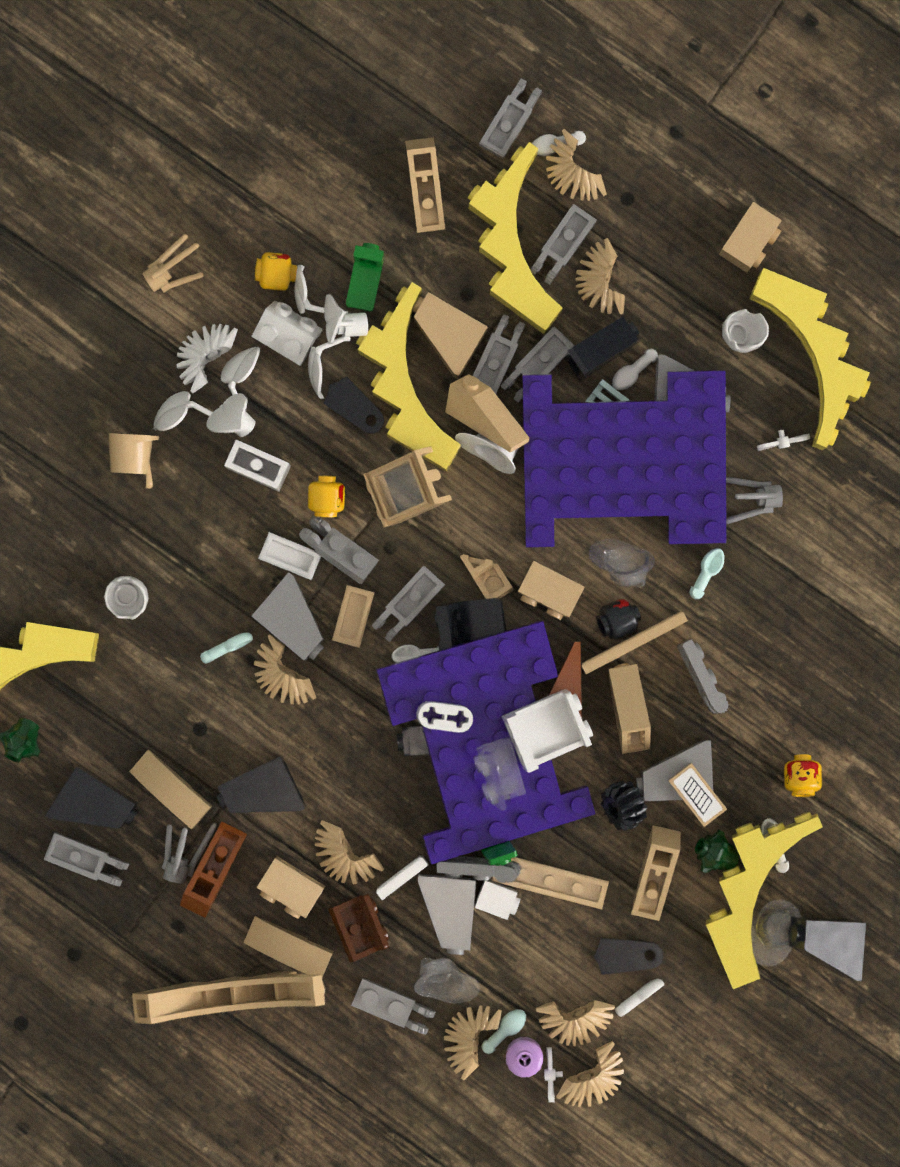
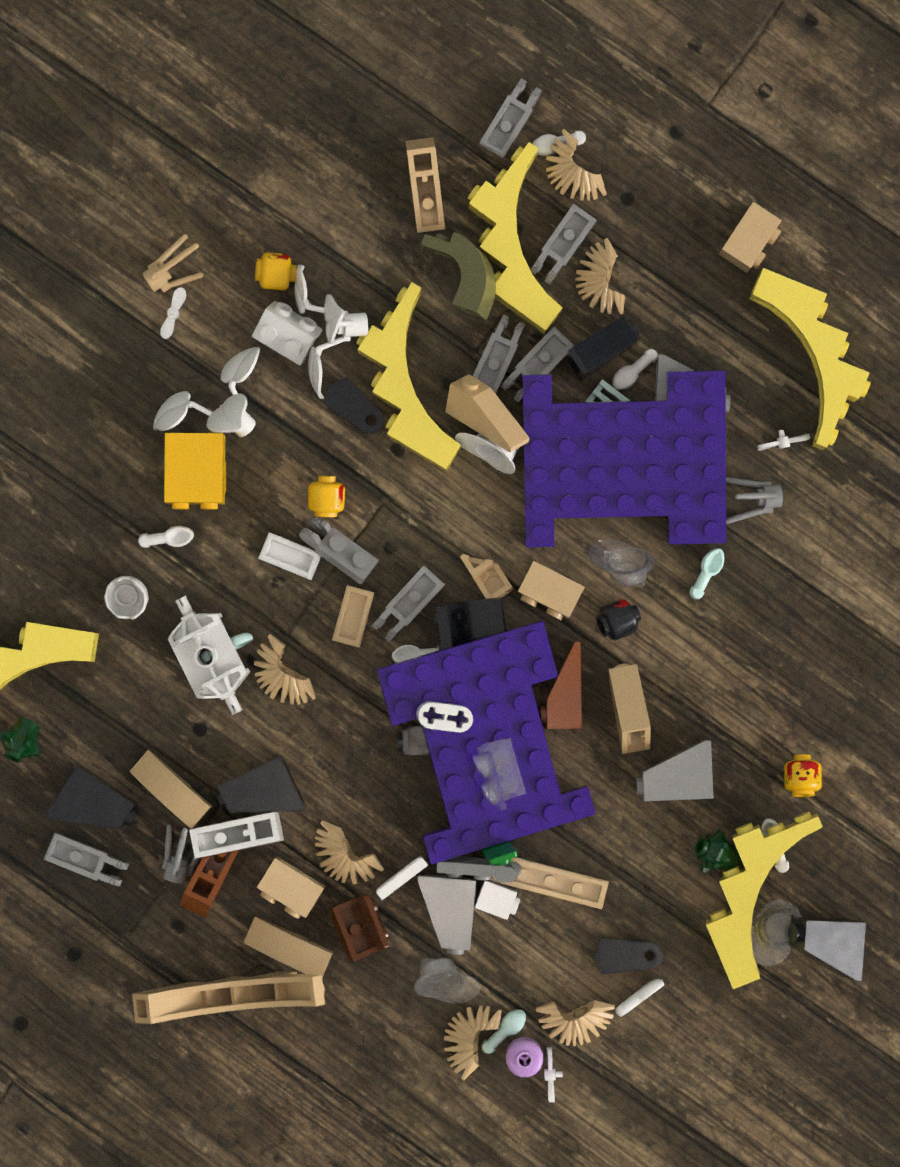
(131, 454): tan hat -> none
(173, 313): none -> white piece
(174, 536): none -> white piece
(195, 470): none -> yellow brick
(202, 352): white hair -> none
(225, 671): none -> white plate
(236, 834): none -> white slope
(257, 465): white brick -> none
(290, 619): light grey slope -> none
(365, 277): green bracket -> none
(390, 1005): light grey hinge -> none
(404, 488): tan window -> none
(448, 331): tan slope -> none
(477, 282): none -> olive arch
(547, 729): white panel -> none
(594, 1080): tan hair -> none
(624, 805): black gear -> none
(633, 642): tan tile -> none
(656, 872): tan slope -> none
(697, 794): tile -> none
(702, 677): light grey hinge -> none
(745, 331): white hair -> none

